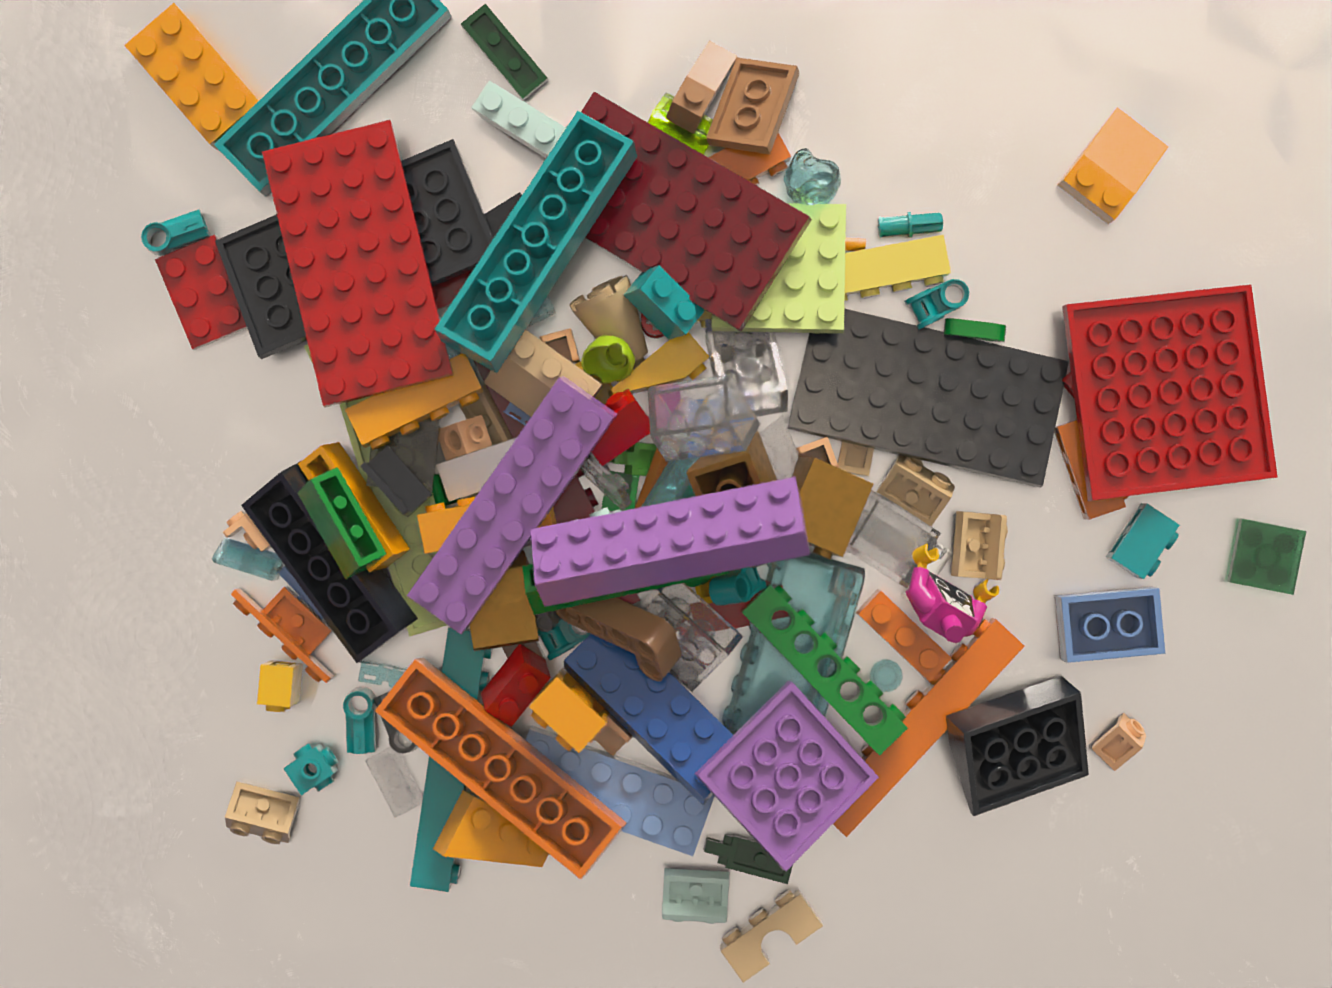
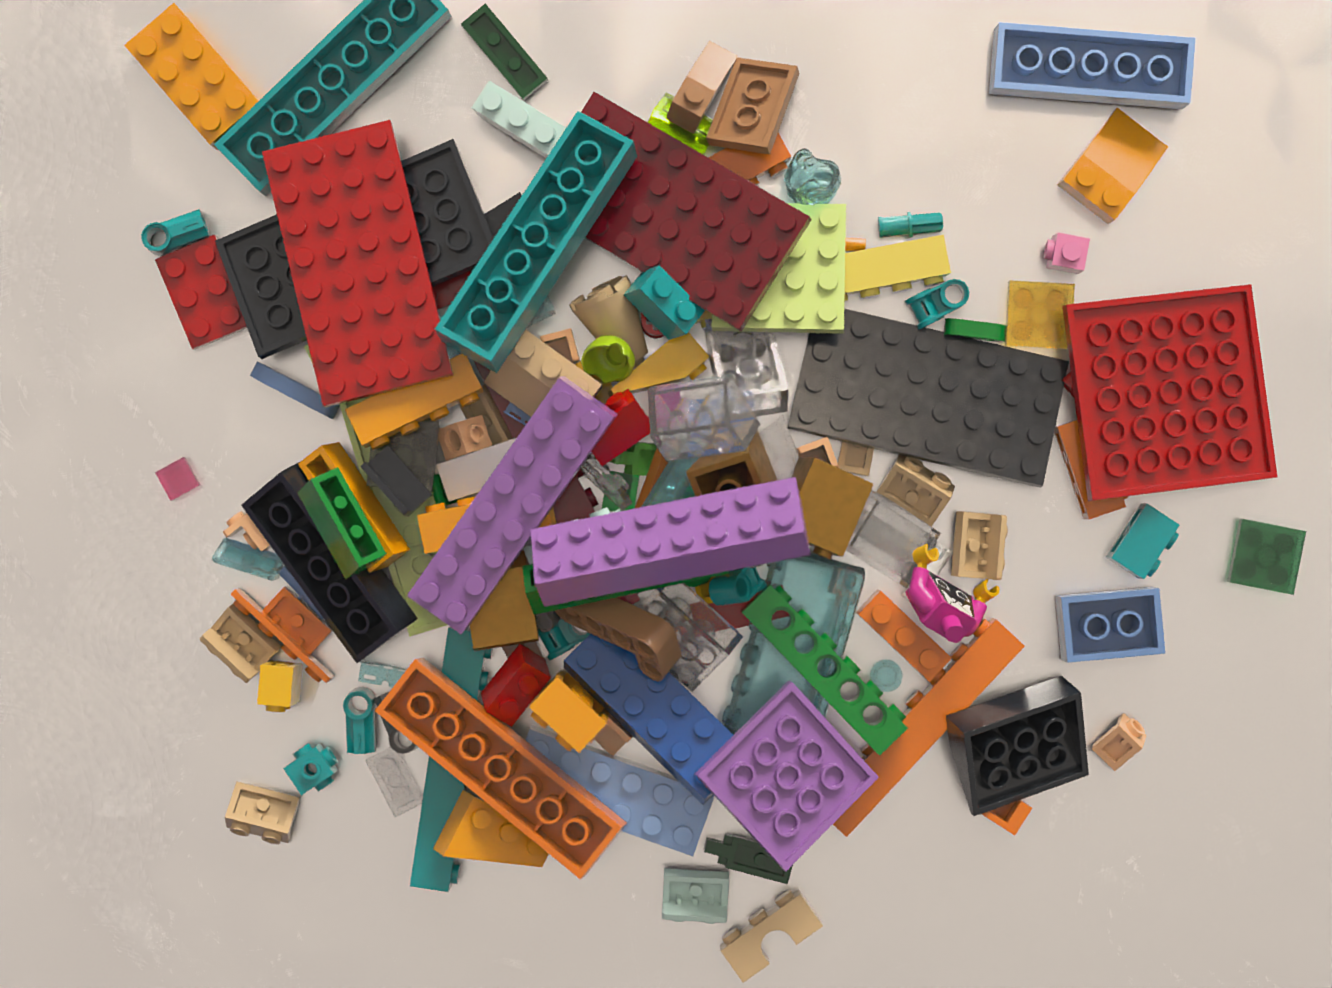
(178, 478): none -> clear pink tile
(239, 643): none -> tan bracket
(292, 389): none -> medium blue beam
(1010, 815): none -> orange panel
(1036, 314): none -> clear yellow plate
(1066, 253): none -> bright pink brick
(1092, 65): none -> light blue brick

